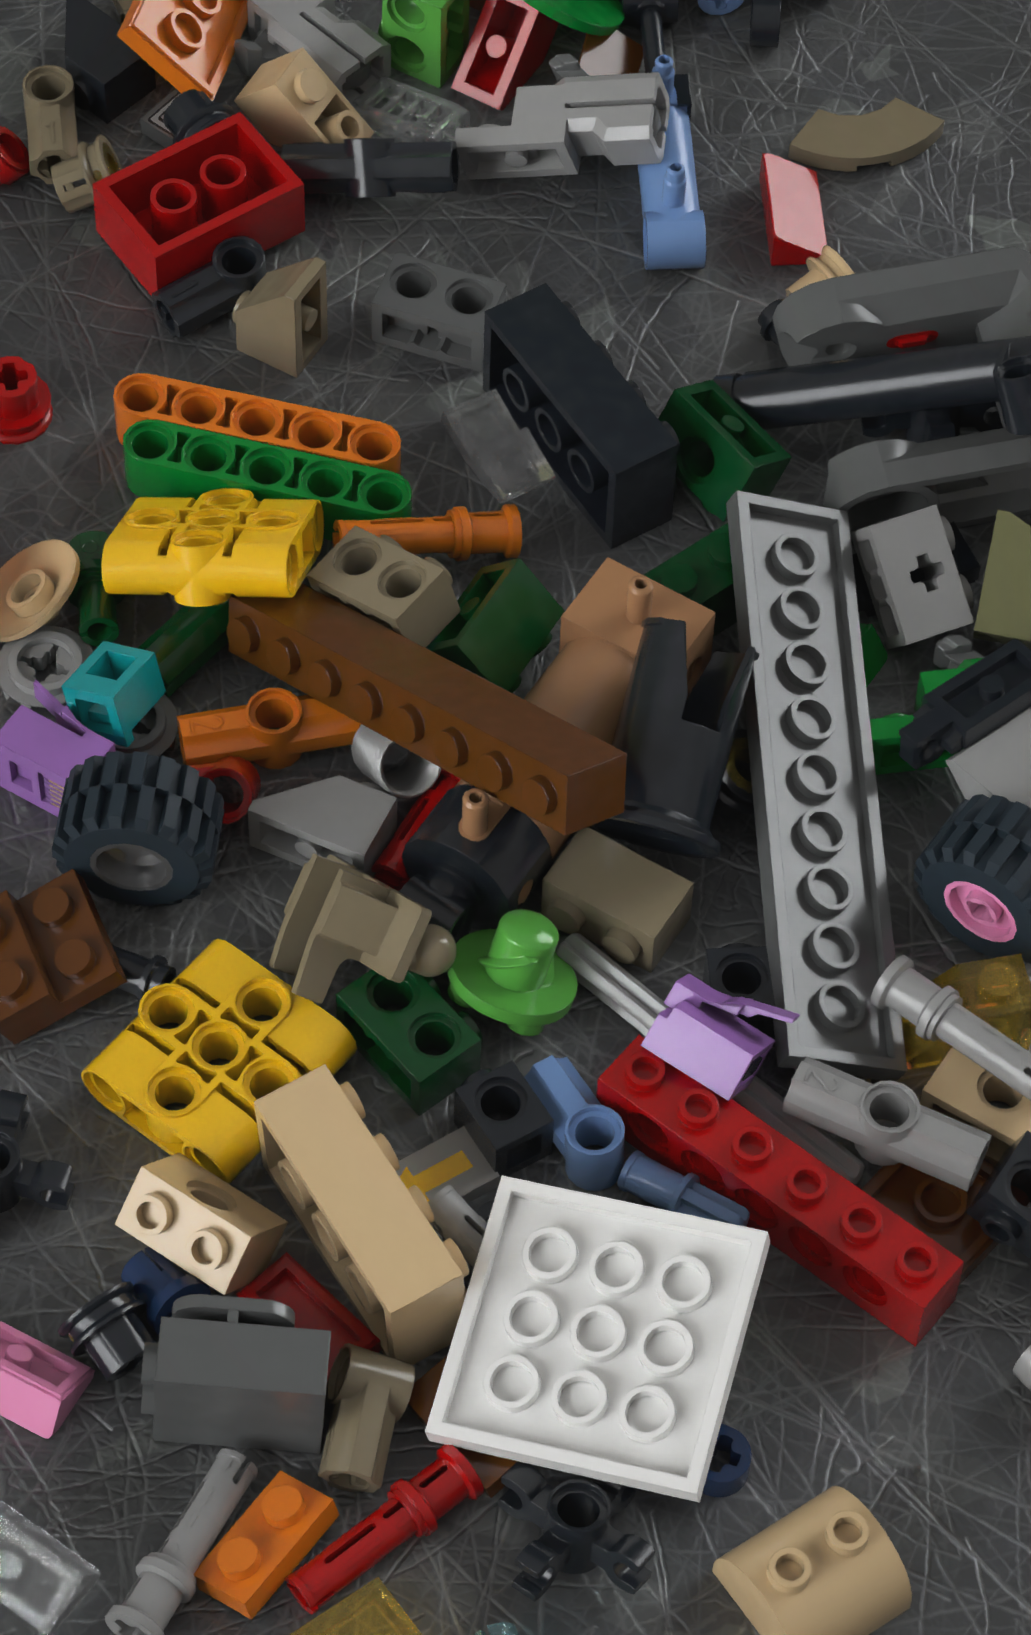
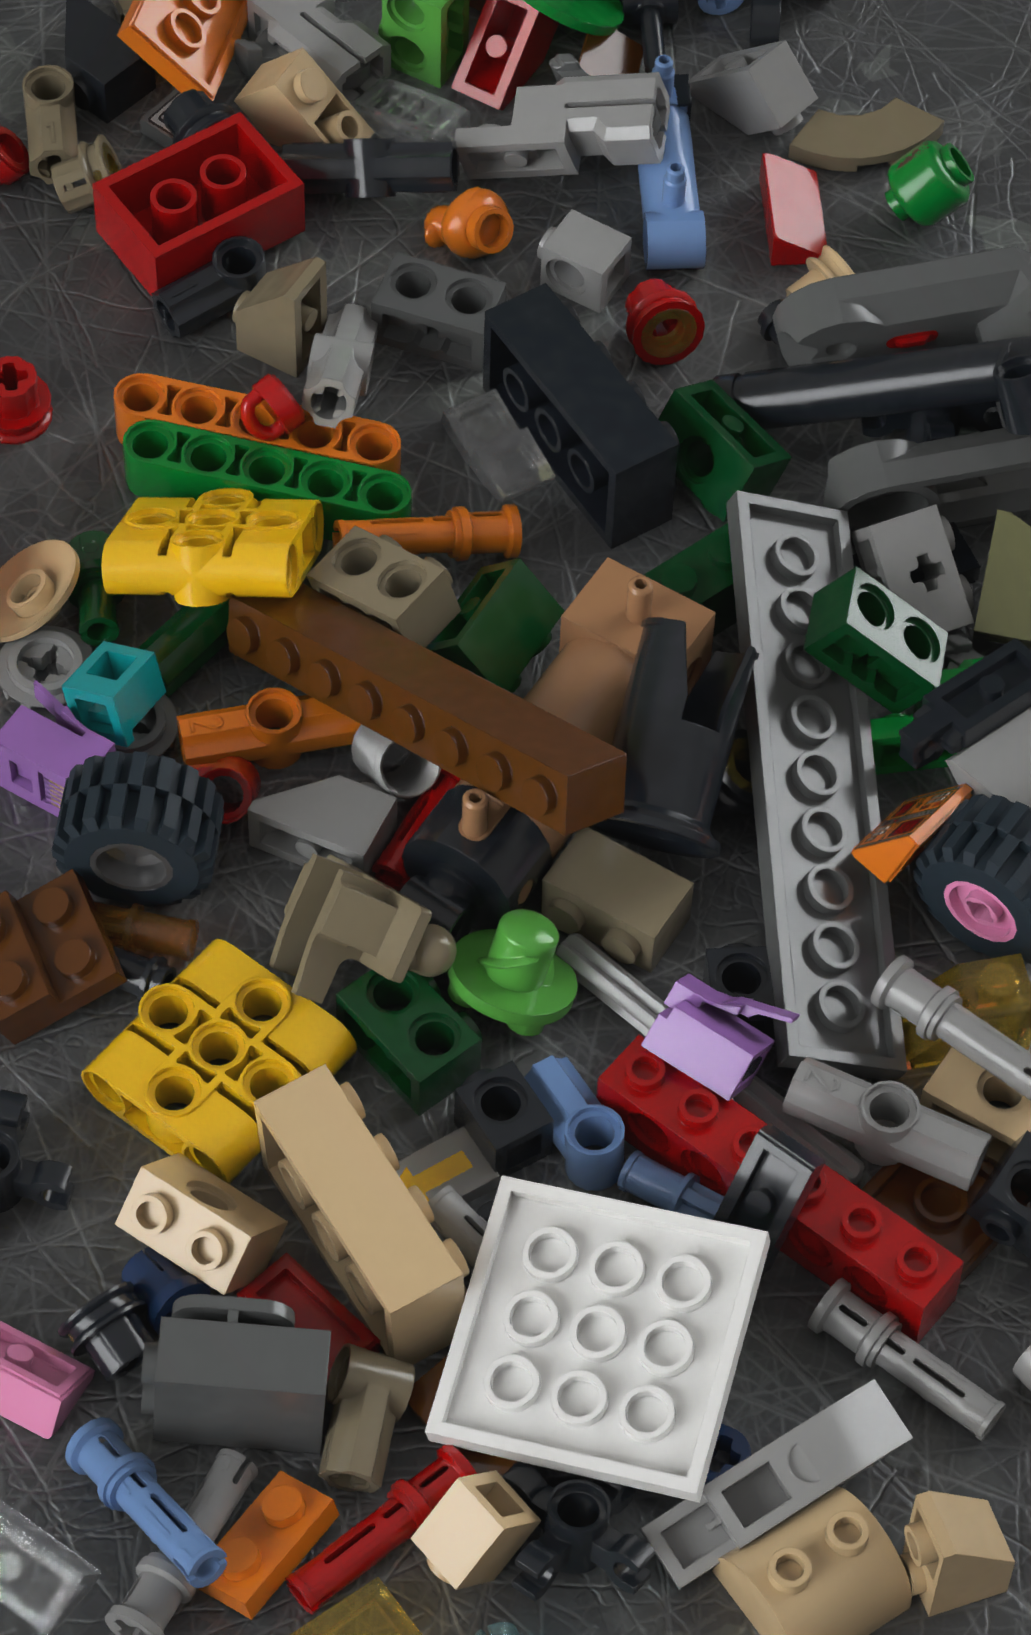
(130, 1485): none -> medium blue pin
(149, 931): none -> clear orange axle
(278, 403): none -> red tile
(340, 365): none -> light grey piece
(471, 225): none -> orange animal
(475, 1530): none -> tan brick
(584, 260): none -> light grey brick
(662, 322): none -> red piece
(756, 88): none -> light grey slope
(771, 1187): none -> black hinge
(776, 1482): none -> light grey slope
(875, 640): none -> dark green brick
(880, 1342): none -> light grey pin
(908, 831): none -> orange slope
(929, 183): none -> green head
(954, 1551): none -> tan slope

